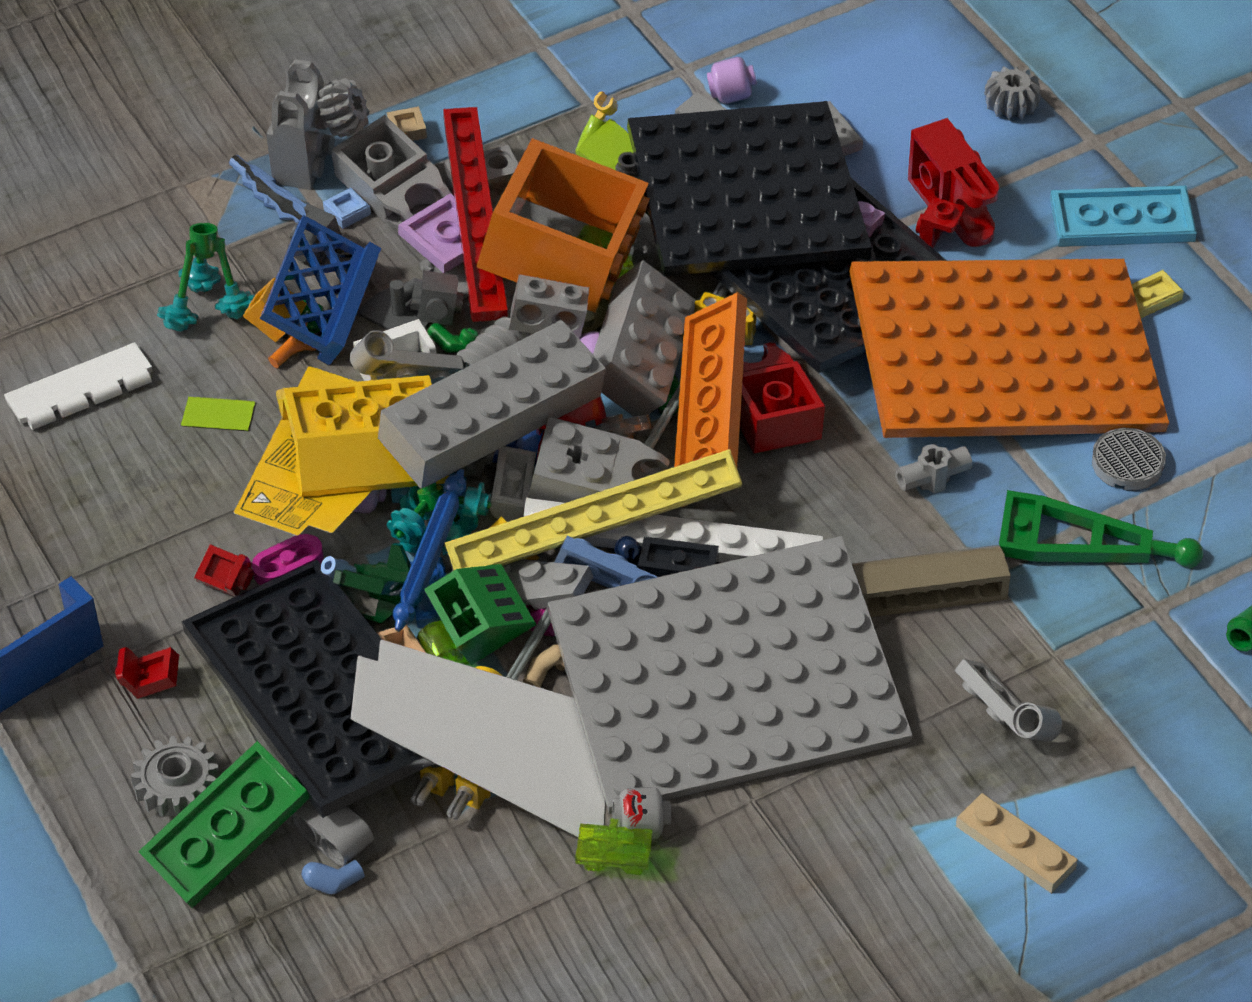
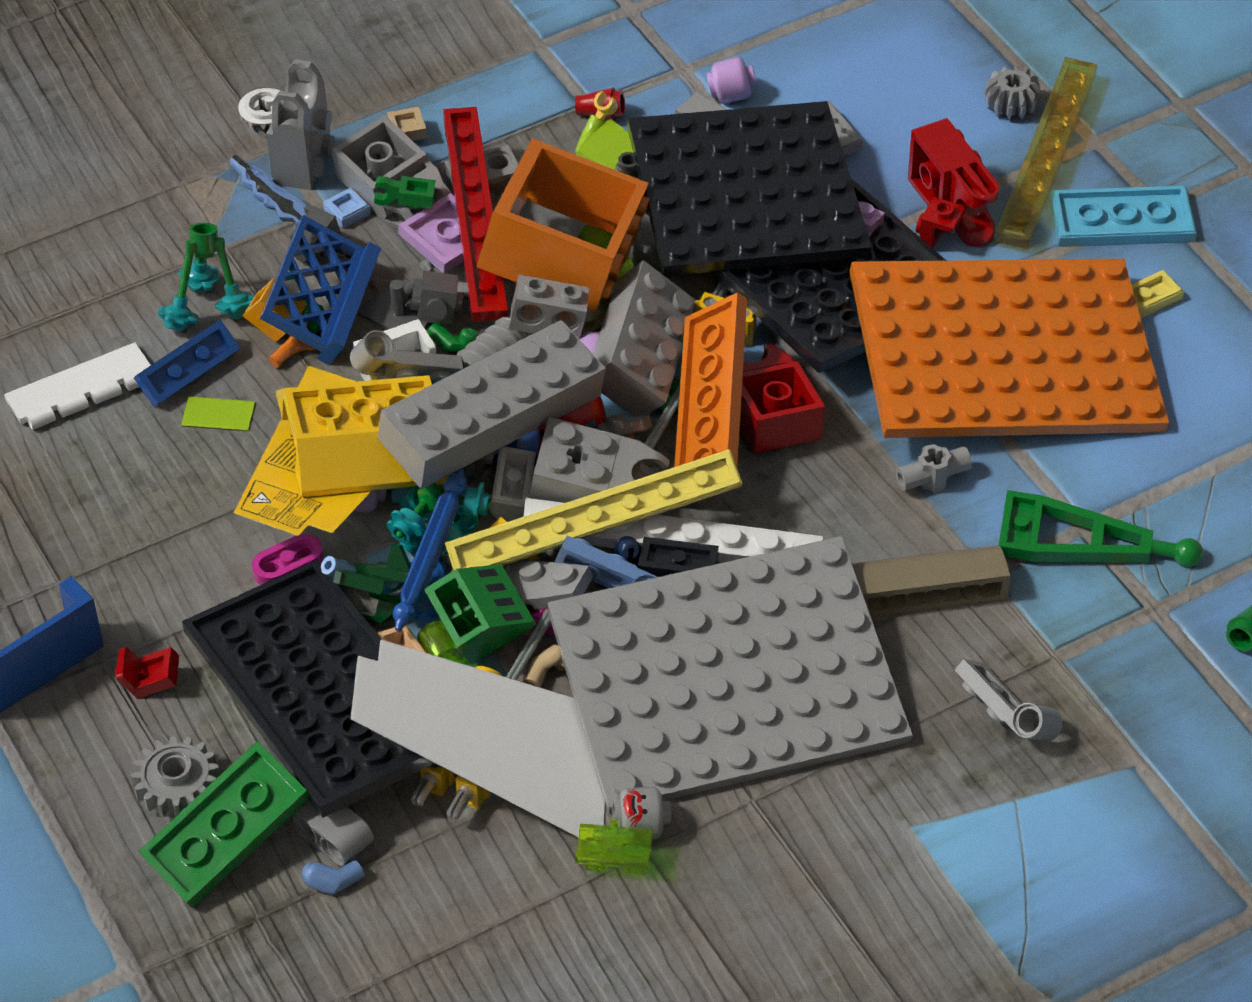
(187, 363): none -> blue plate
(225, 571): red bracket -> none
(250, 107): none -> white gear
(343, 107): light grey gear -> none
(410, 191): none -> green plate
(585, 103): none -> red cone
(1016, 843): tan plate -> none
(1045, 153): none -> clear yellow plate
(1128, 458): tile -> none

